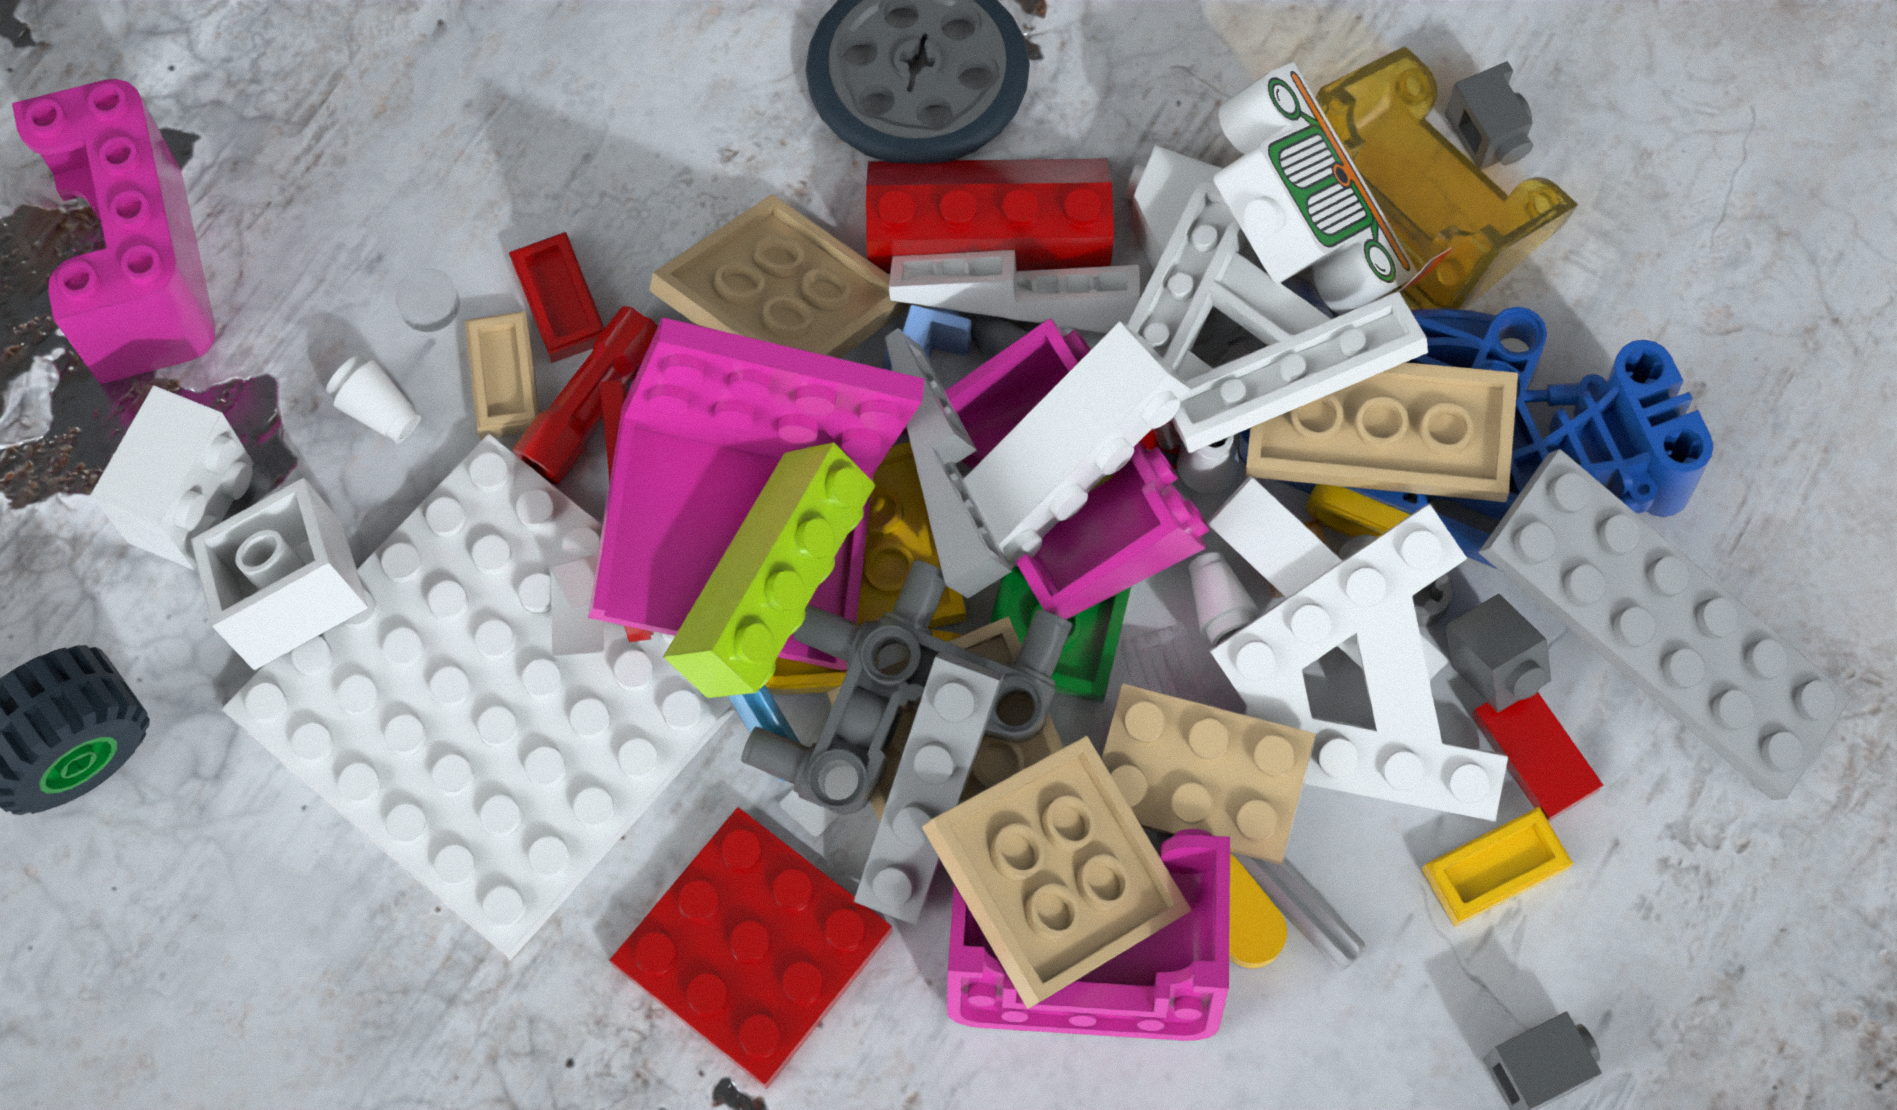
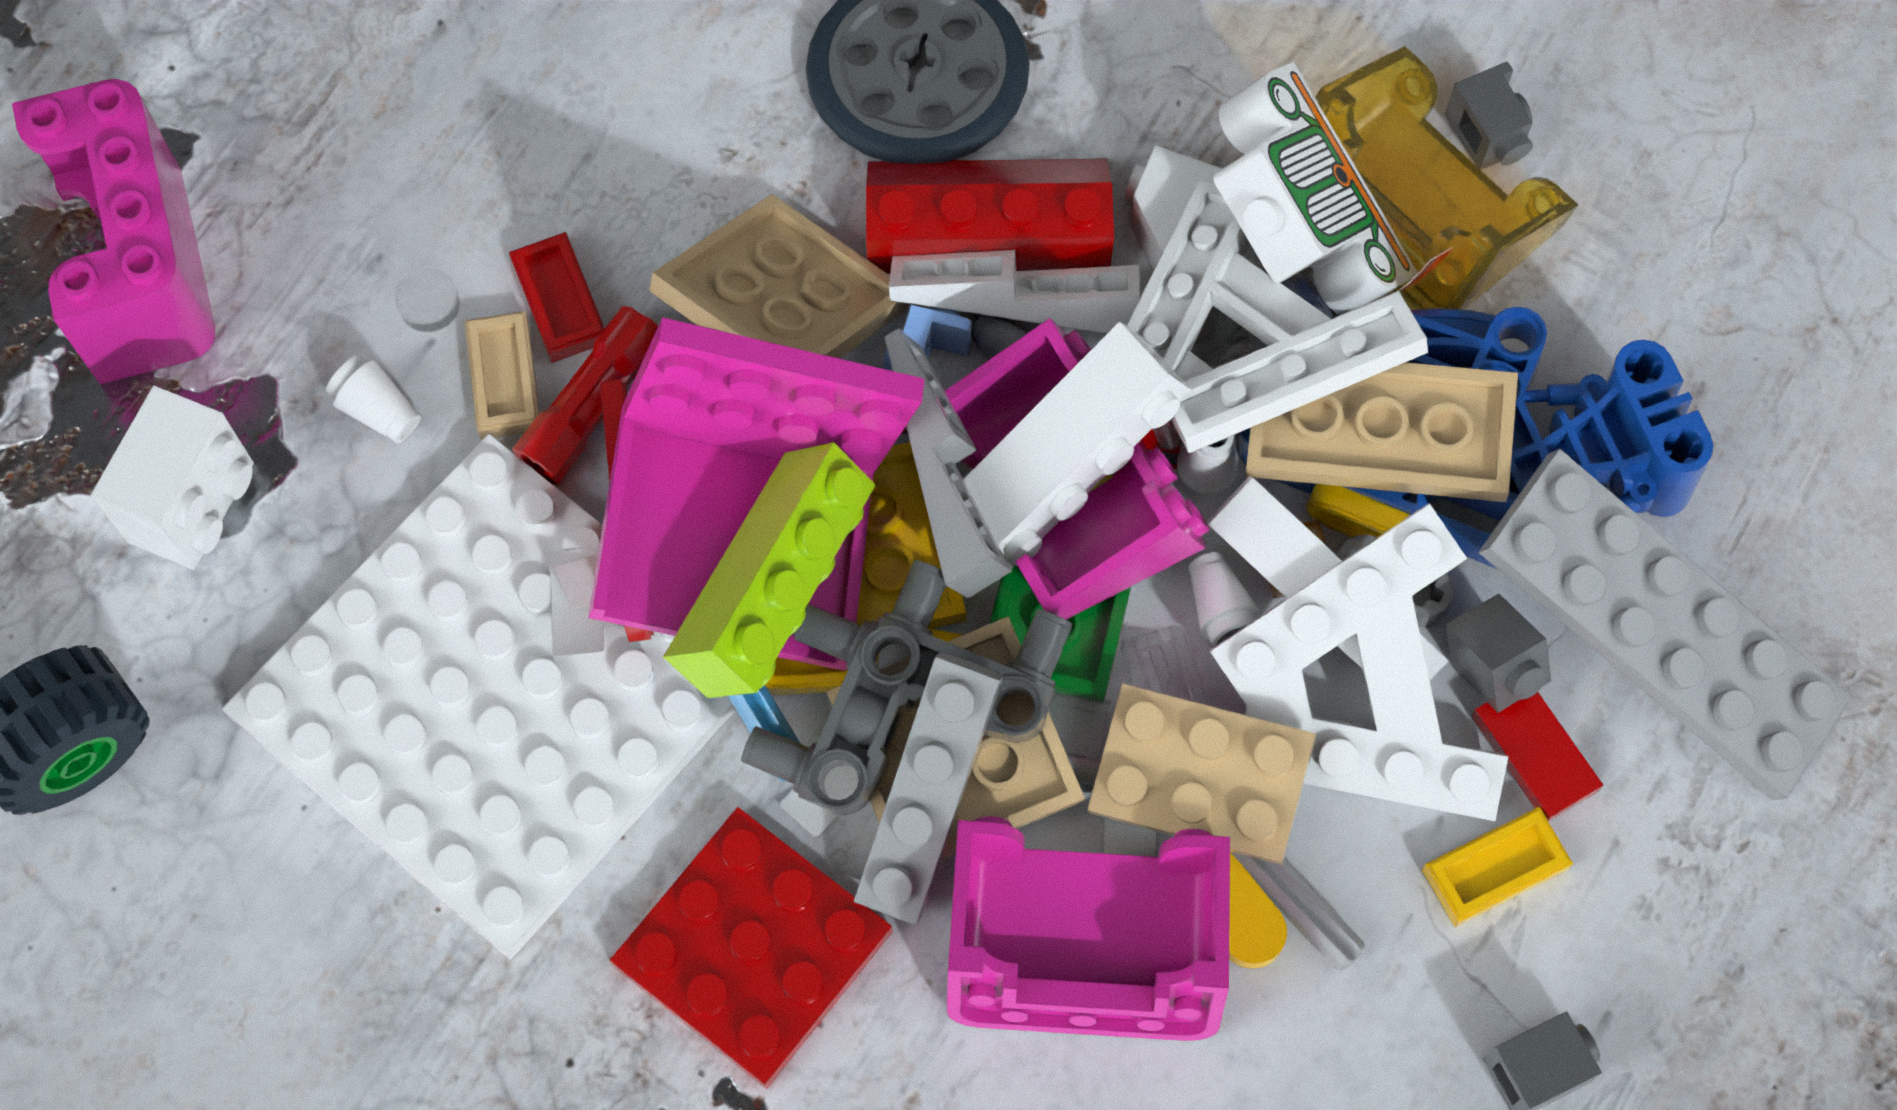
(278, 574): white brick -> none
(1056, 870): tan plate -> none

